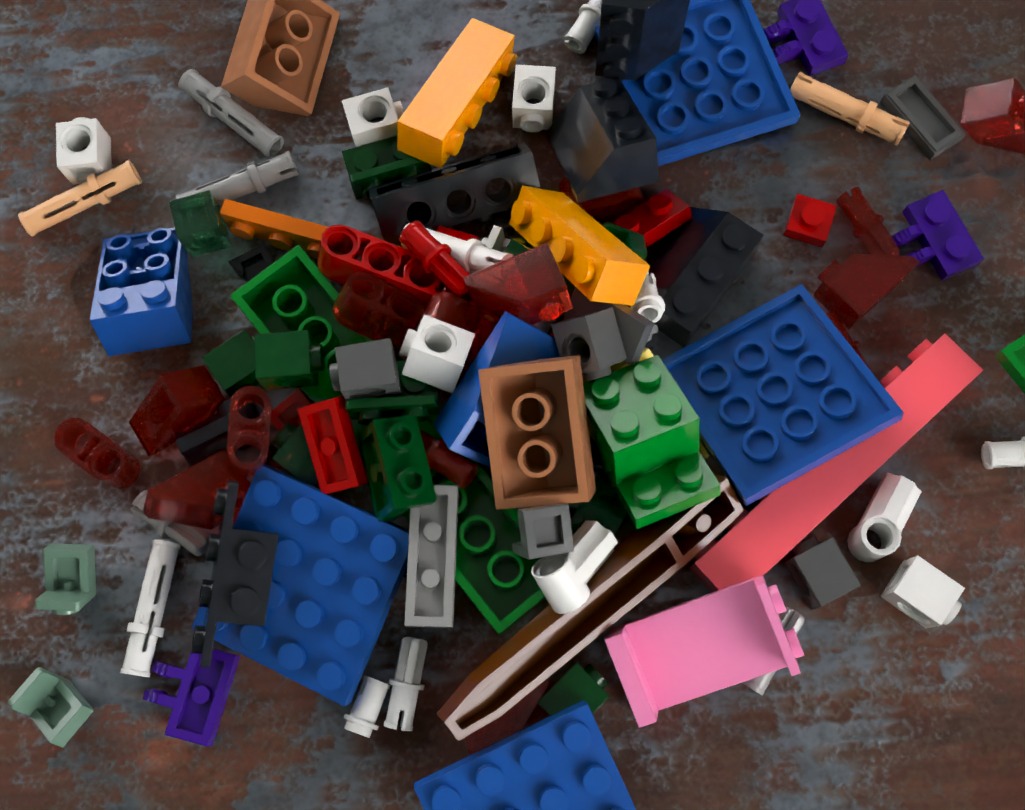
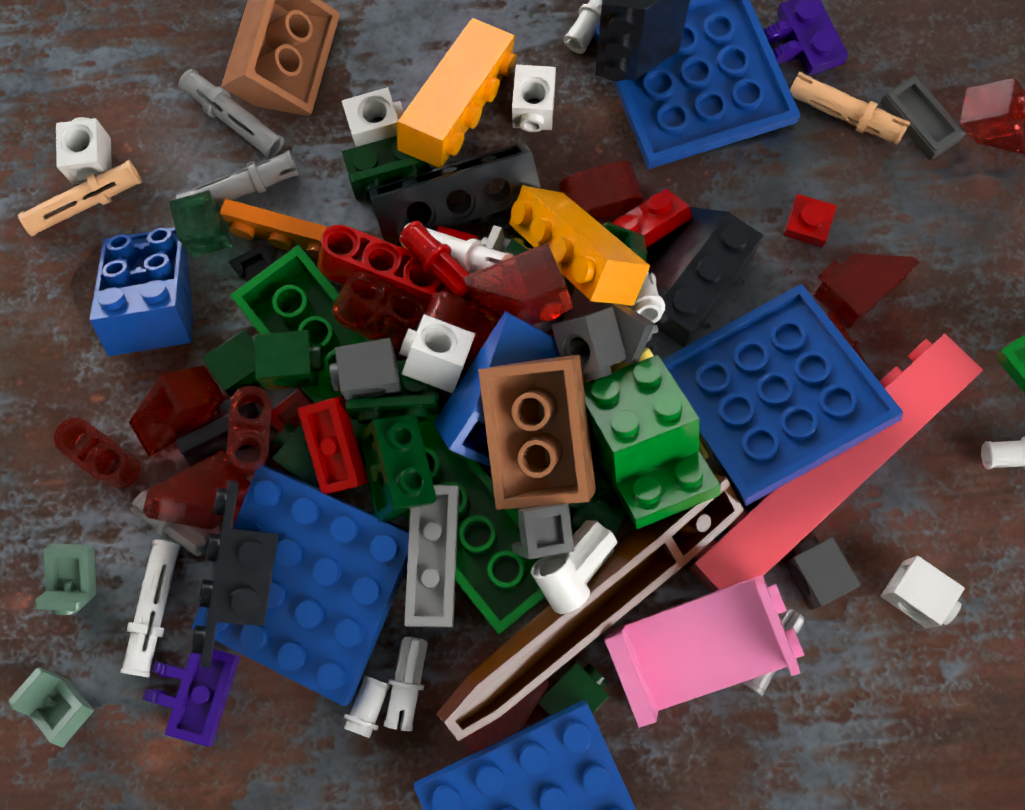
(447, 462): clear red axle -> none
(603, 141): black slope -> none
(867, 224): clear red axle -> none
(885, 516): white piece -> none
(940, 234): dark purple hinge -> none

